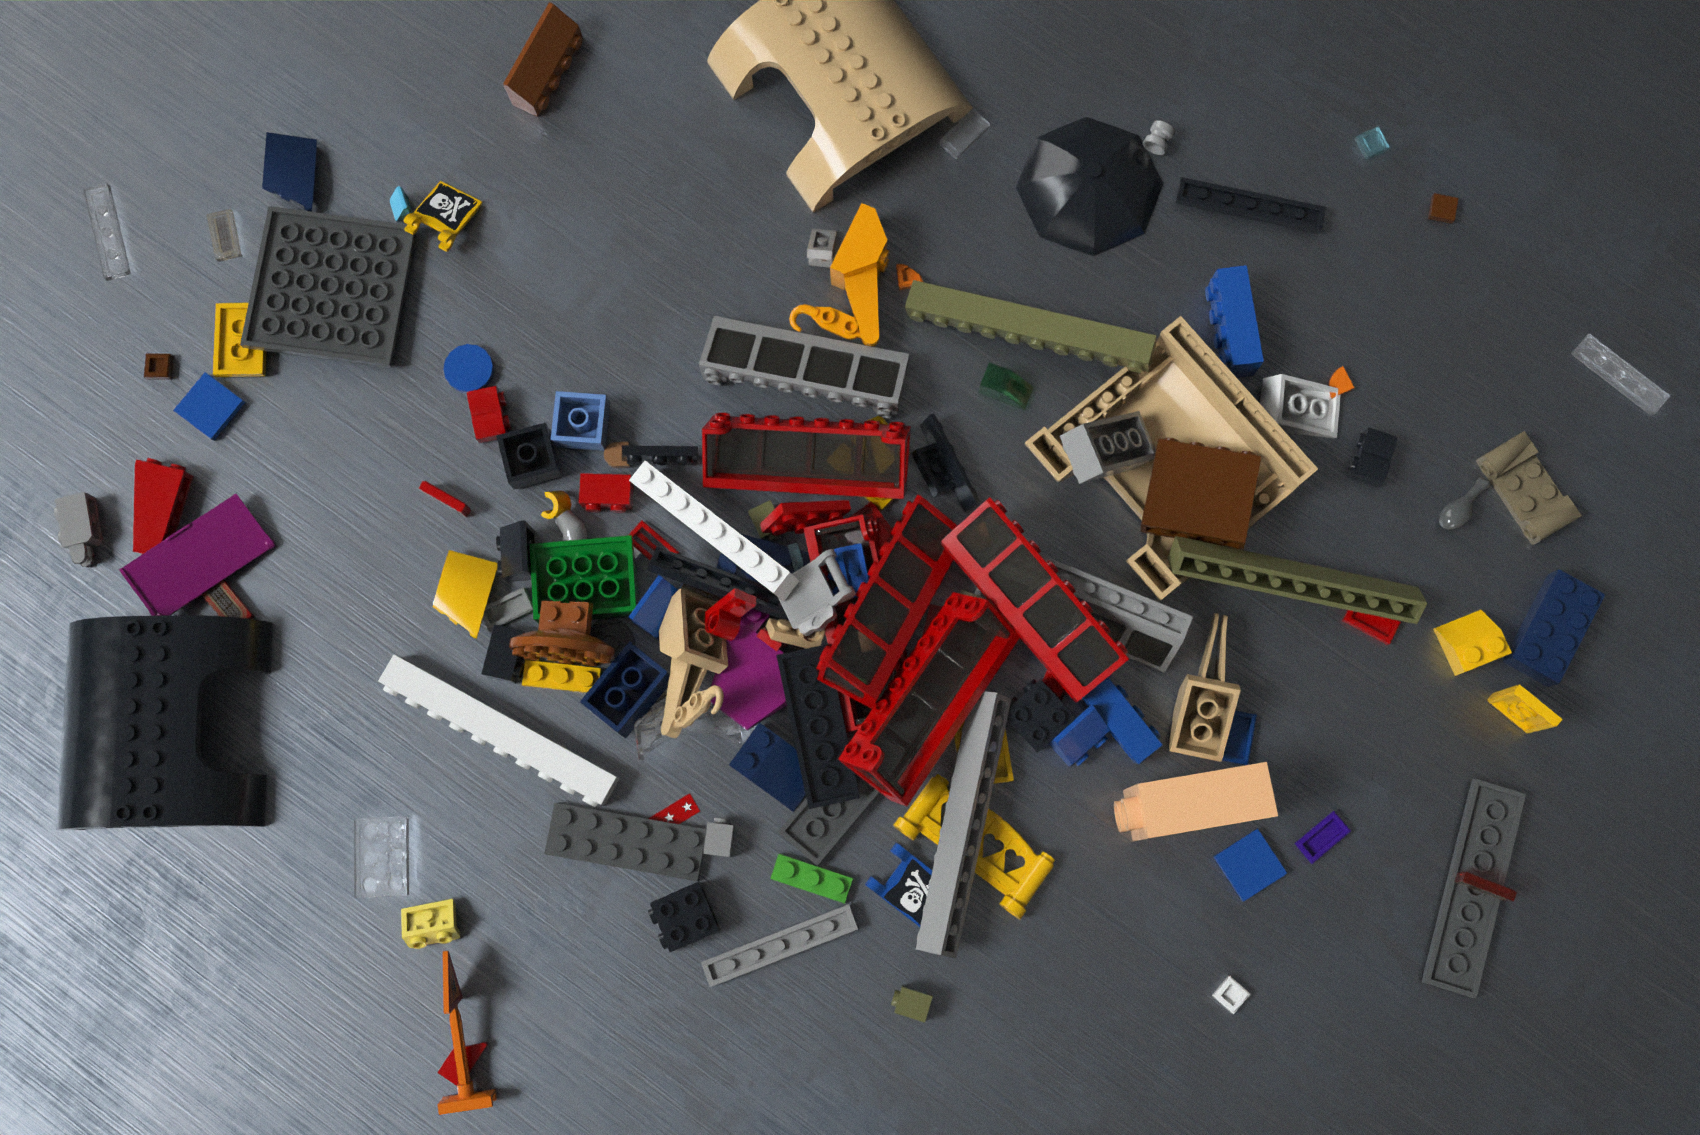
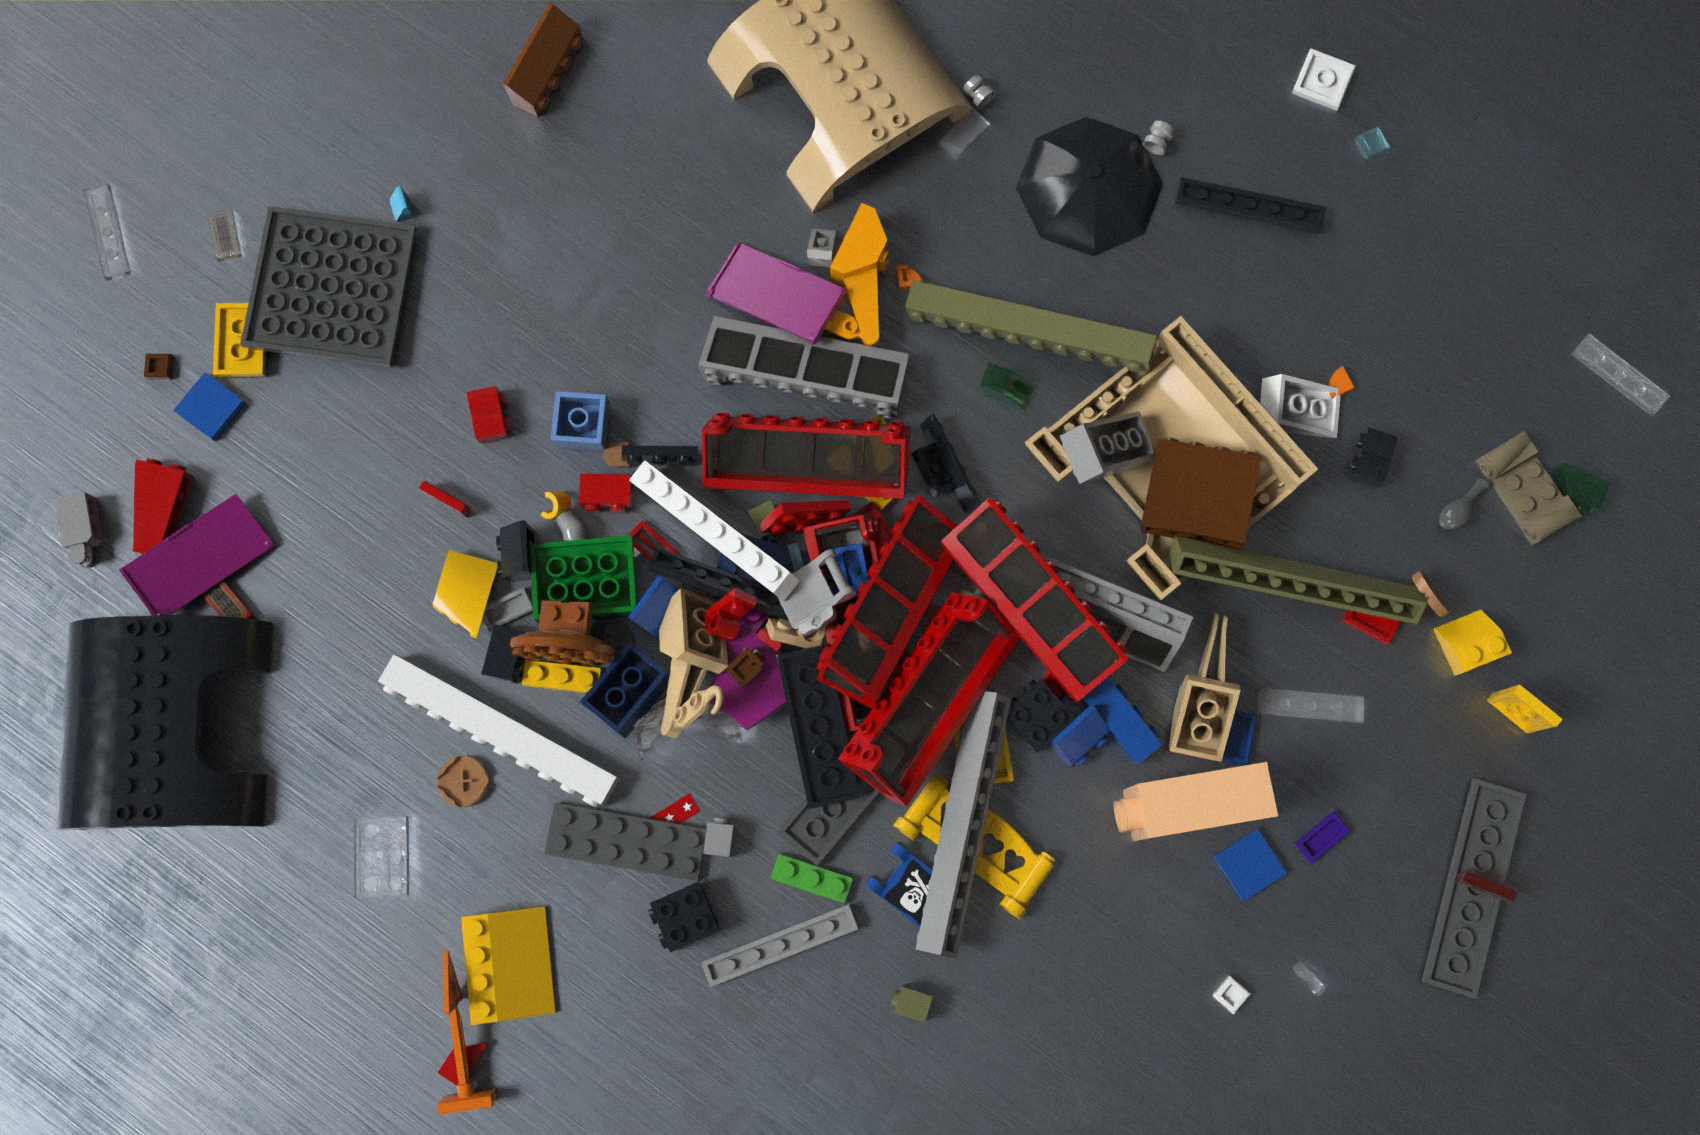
(290, 168): dark blue slope -> none
(429, 924): light yellow bracket -> none
(445, 211): flag -> none
(463, 781): none -> medium nougat tile
(468, 368): blue tile -> none
(508, 965): none -> yellow slope
(529, 456): black brick -> none
(746, 666): none -> reddish brown bracket
(771, 766): dark blue slope -> none
(776, 292): none -> magenta door
(979, 91): none -> light grey wheel
(1234, 321): blue brick -> none
(1310, 705): none -> clear tile
(1310, 978): none -> clear tile
(1323, 79): none -> white tile
(1433, 597): none -> medium nougat tile
(1443, 208): reddish brown tile -> none
(1554, 628): dark blue brick -> none
(1582, 488): none -> clear green slope

